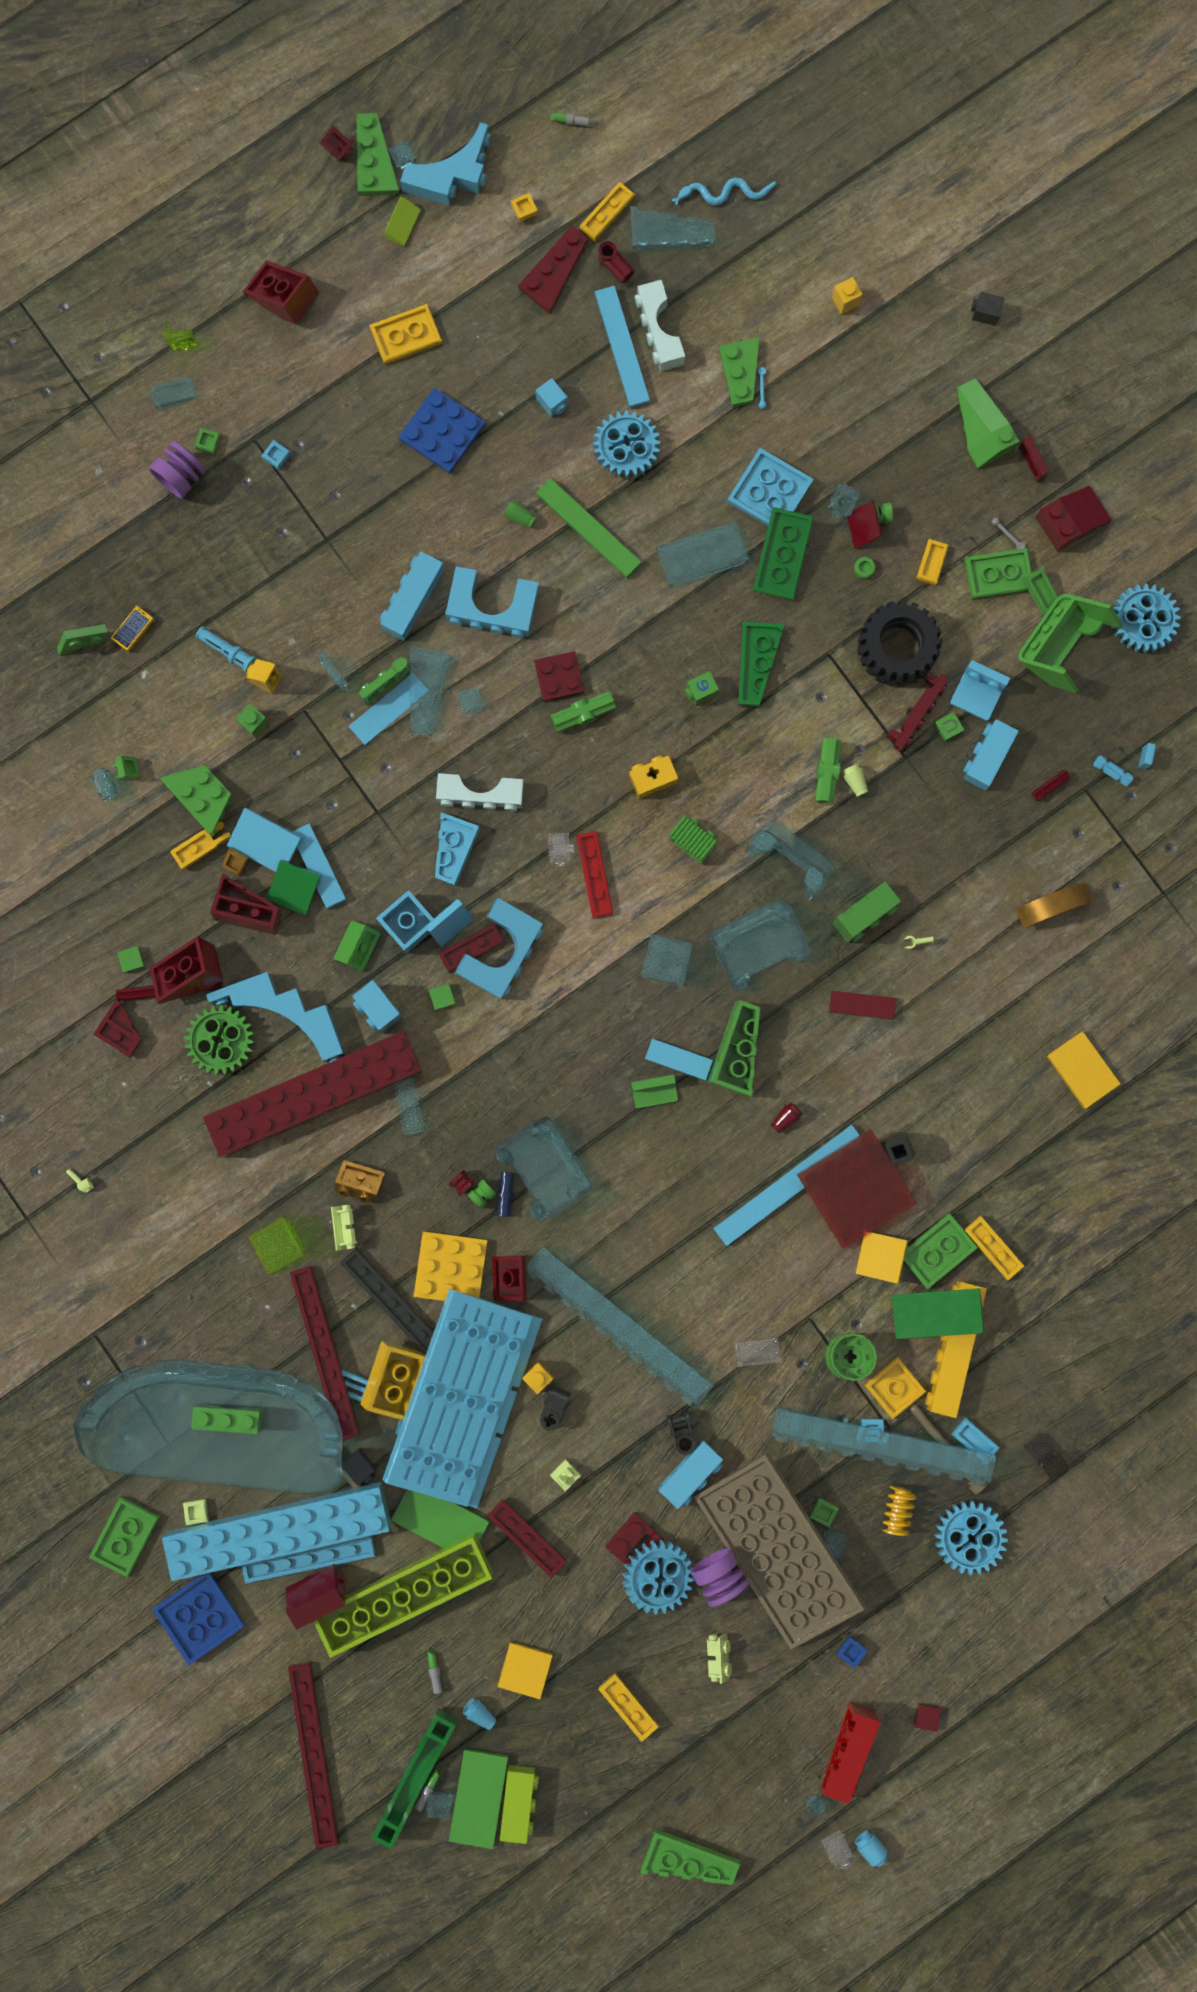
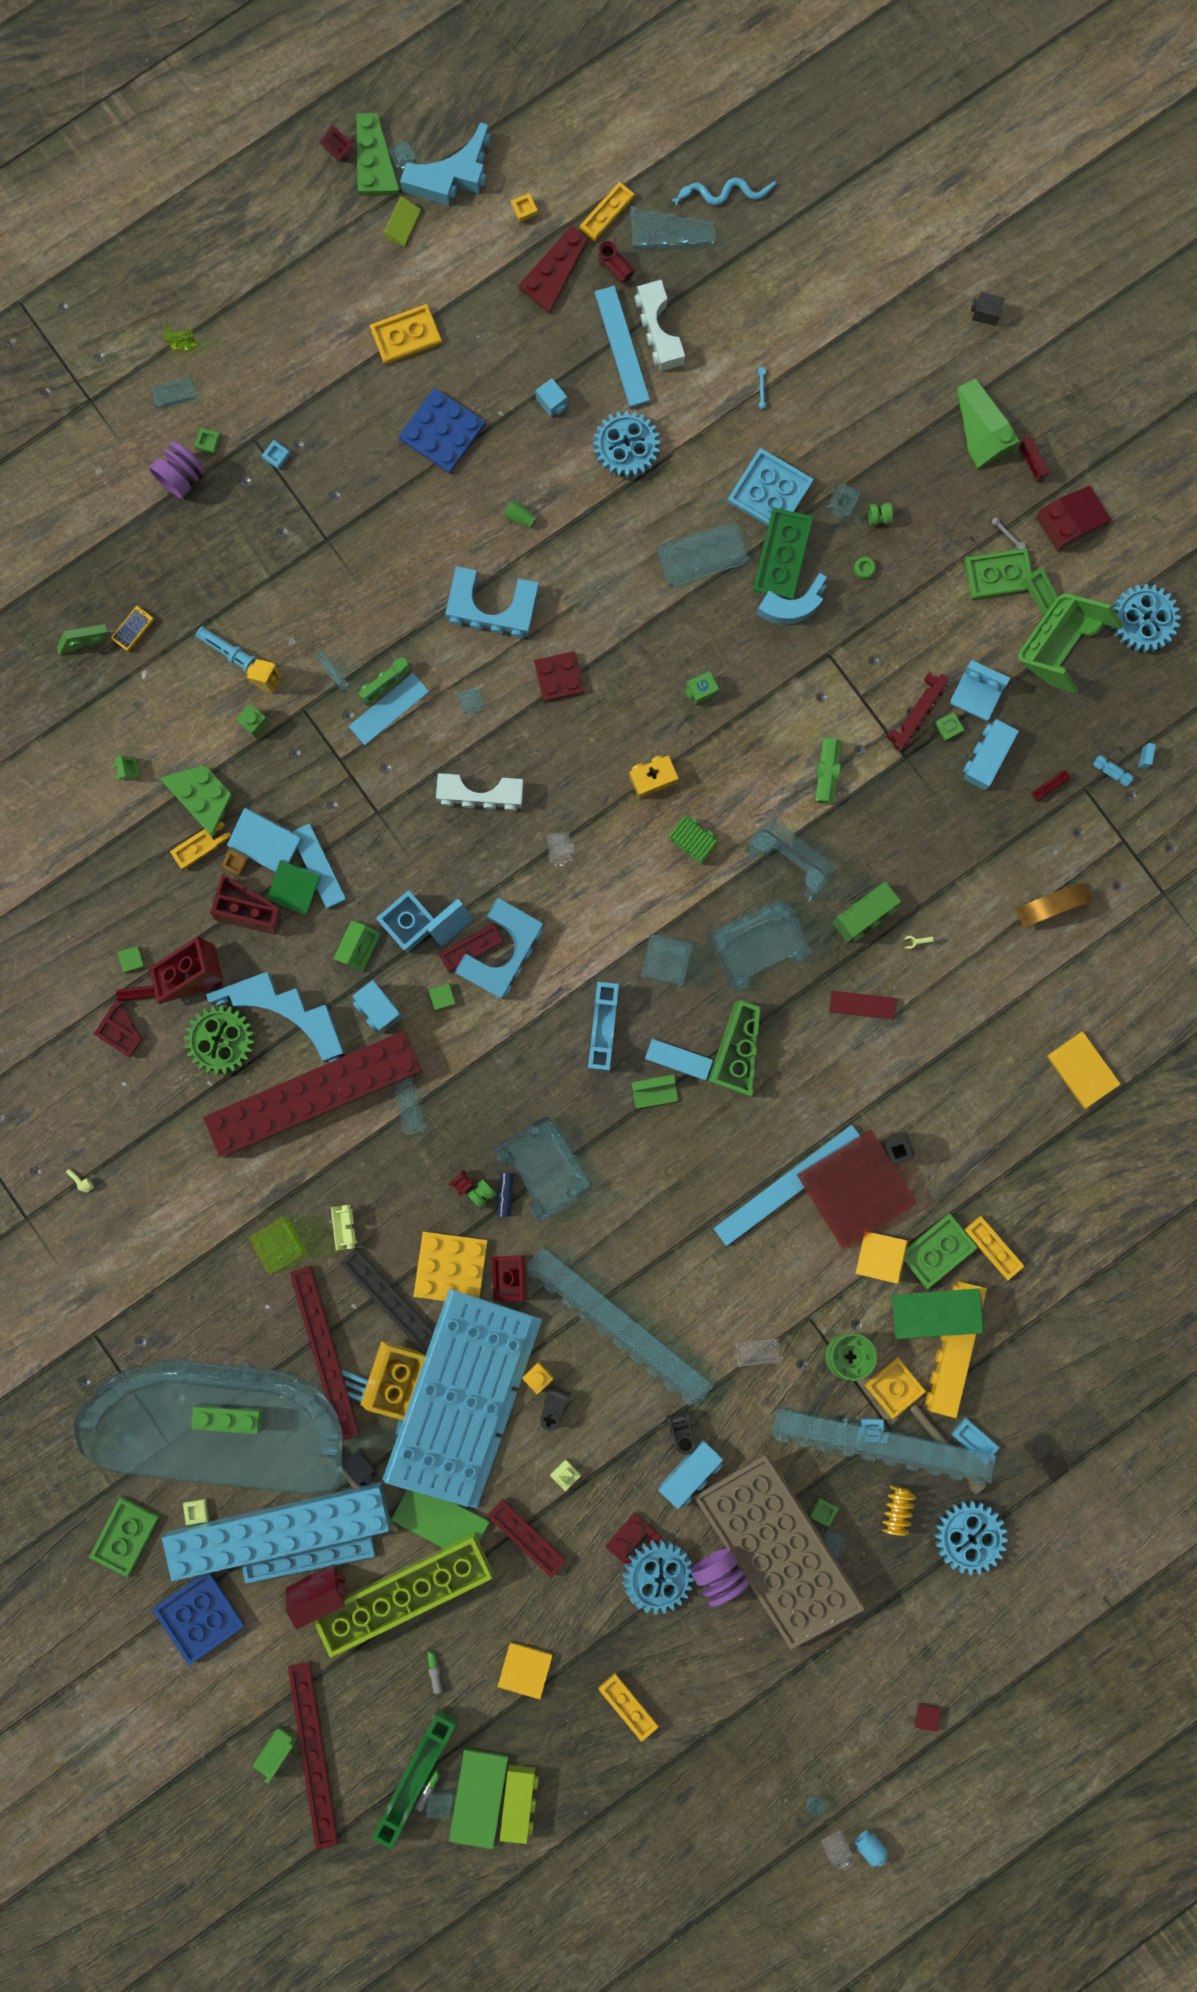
(104, 784): clear light blue brick -> none
(274, 1753): none -> bright green panel
(282, 291): dark red slope -> none
(359, 1182): pearl gold bracket -> none
(412, 595): medium azure brick -> none
(427, 682): clear light blue wing -> none
(455, 846): medium azure wing -> none
(478, 1714): medium azure cone -> none
(570, 119): light grey piece -> none
(583, 712): bright green piece -> none
(588, 528): bright green tile -> none
(594, 874): red tile -> none
(603, 1026): none -> medium azure arch
(683, 1858): bright green wing -> none
(719, 1668): yellowish green hinge -> none
(739, 367): bright green wing -> none
(758, 651): green wing -> none
(787, 1116): dark red cone -> none
(793, 611): none -> medium azure arch
(847, 295): yellow brick -> none
(850, 1753): red wedge -> none
(851, 1651): blue plate -> none
(855, 778): yellowish green cone -> none
(864, 524): dark red piece -> none
(904, 617): black tyre -> none
(932, 562): yellow tile -> none

